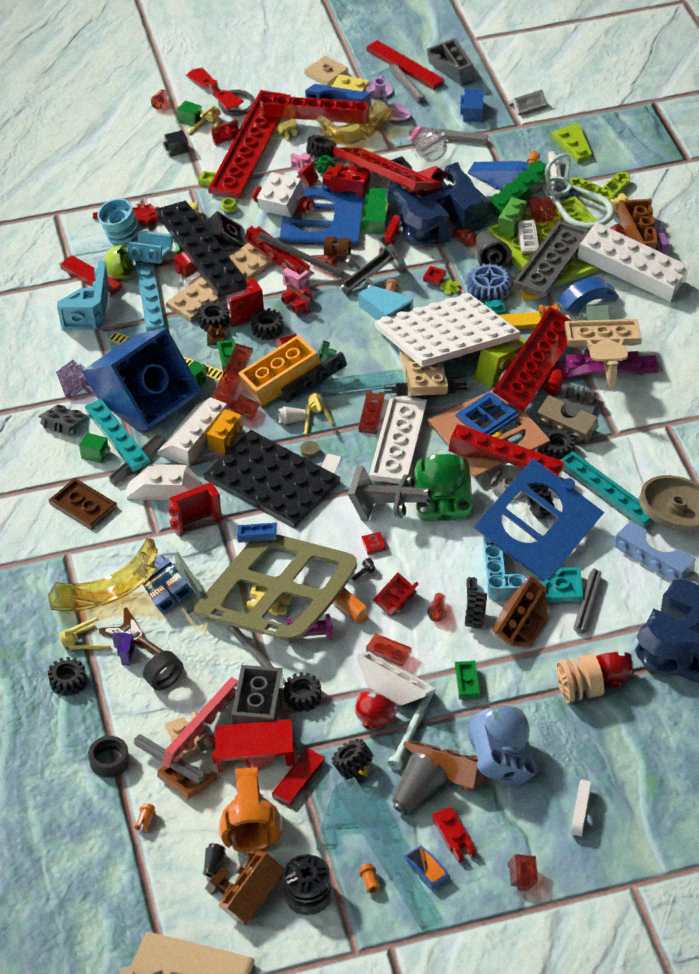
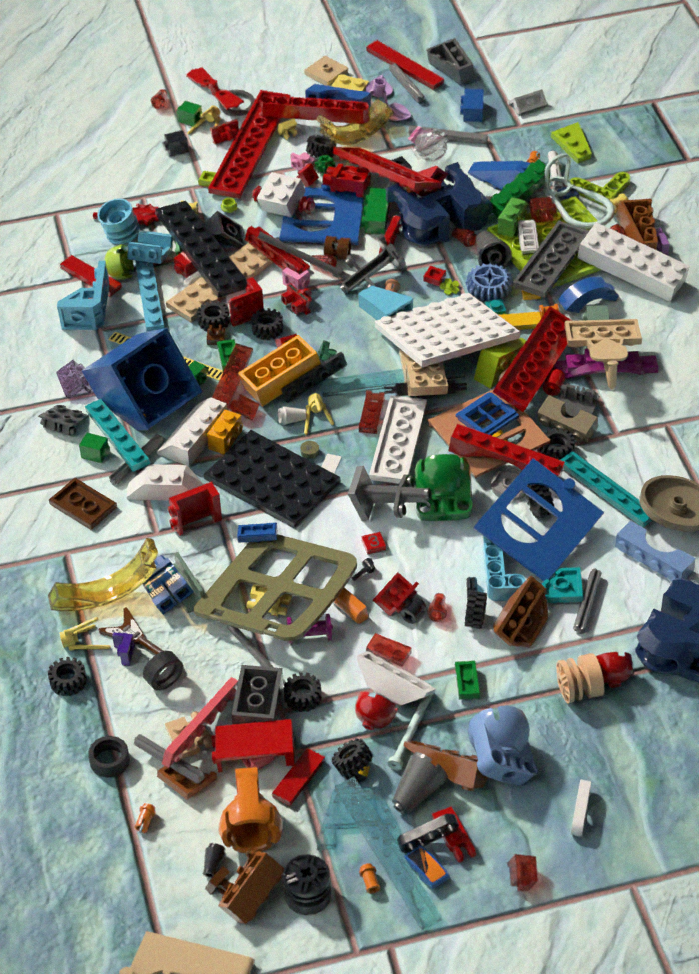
(413, 610): none -> black bush
(428, 833): none -> black beam

